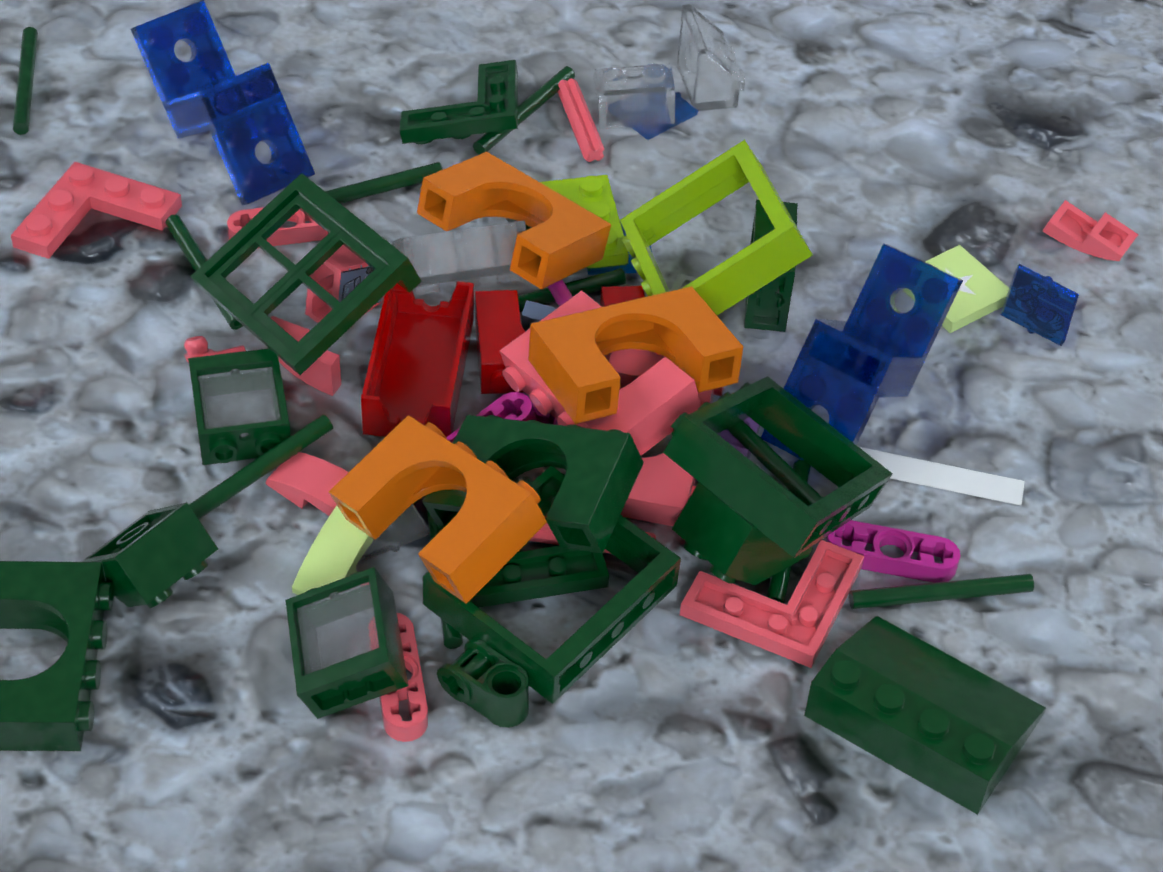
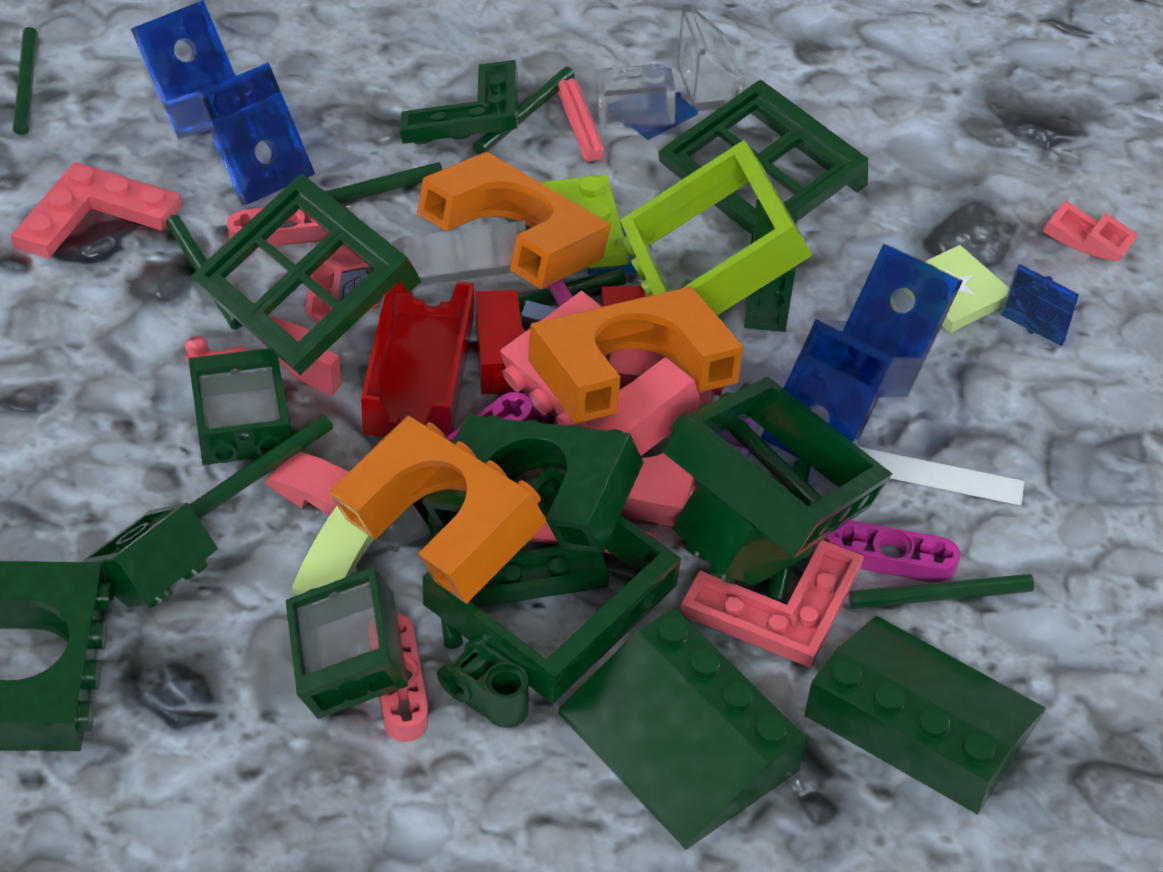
(684, 729): none -> dark green slope
(796, 128): none -> dark green window

